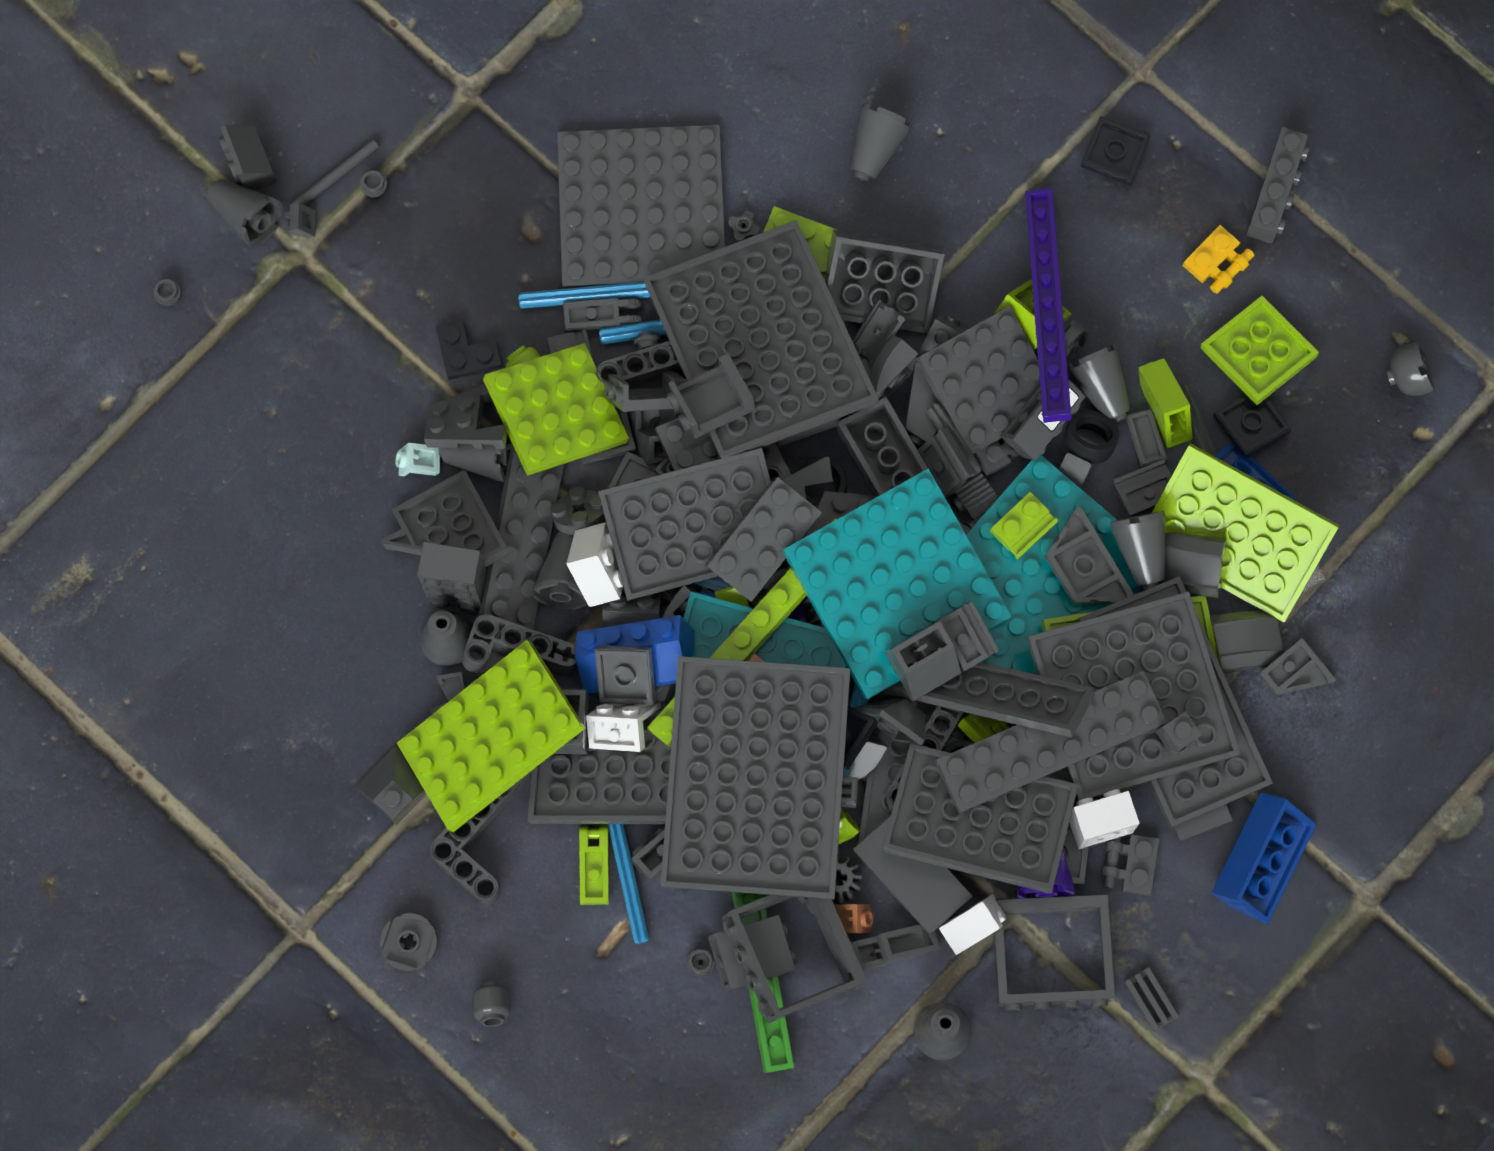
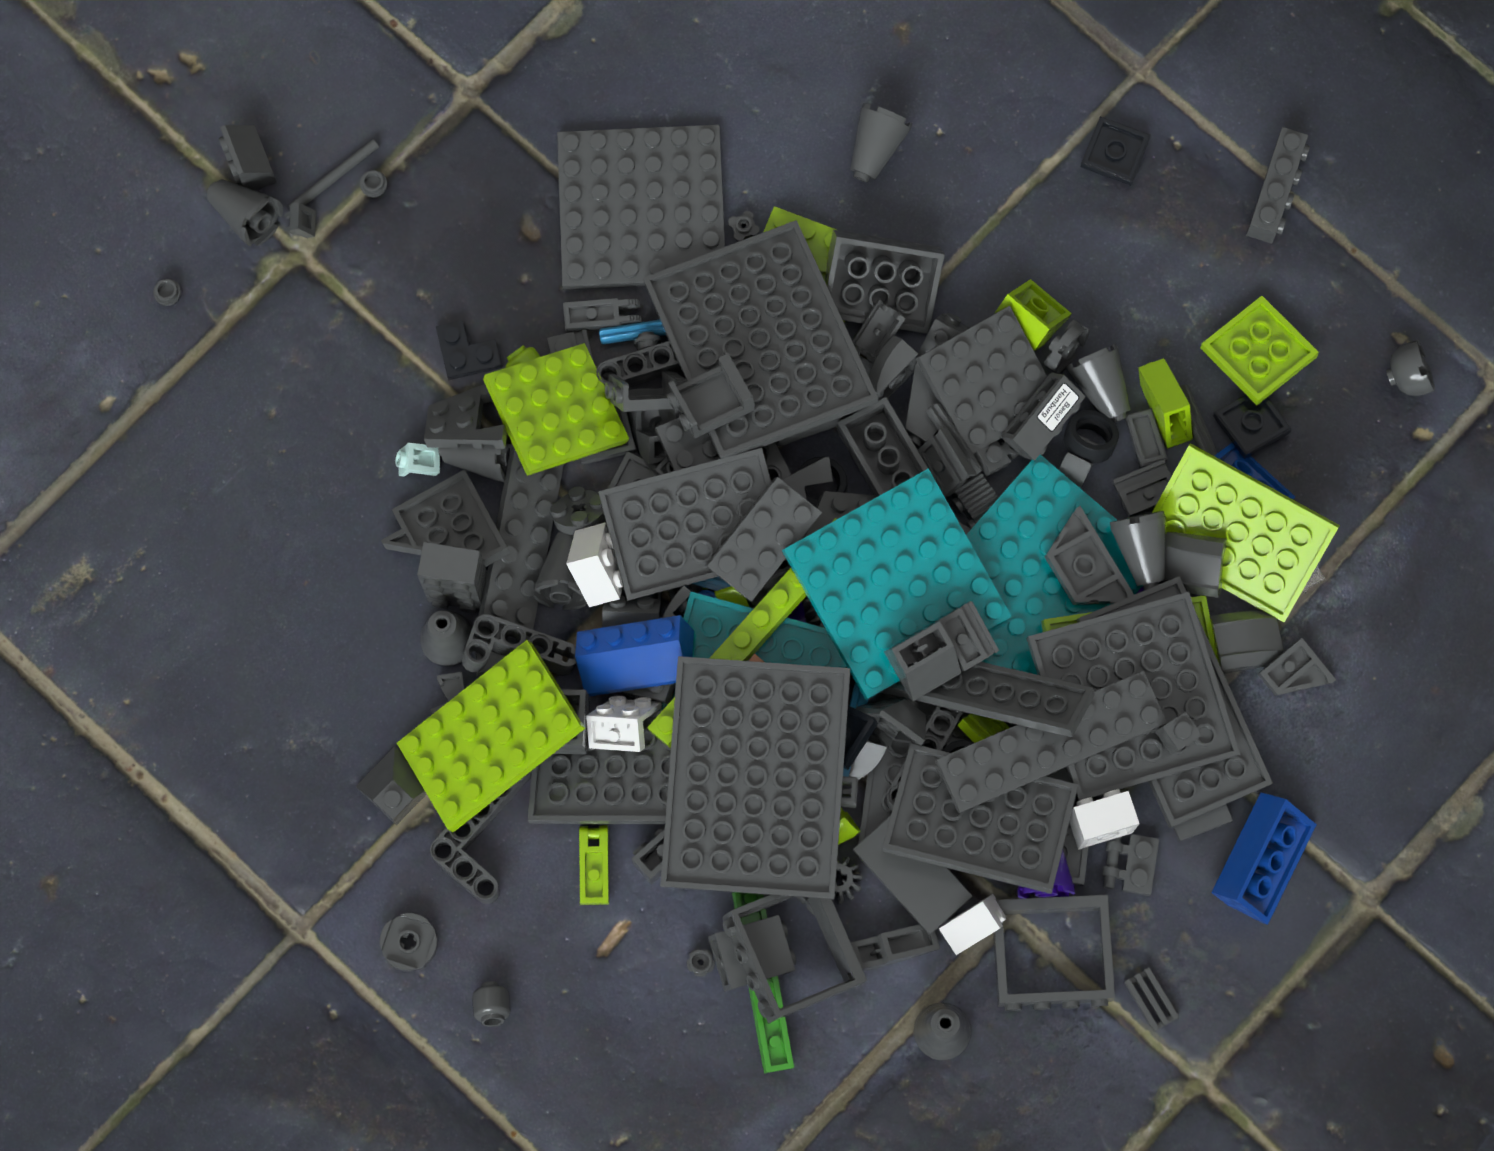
(560, 296): dark azure axle -> none
(625, 675): dark grey plate -> none
(628, 883): dark azure axle -> none
(855, 917): nougat bracket -> none
(1023, 525): lime plate -> none
(1048, 306): dark purple plate -> none
(1212, 253): yellow plate -> none

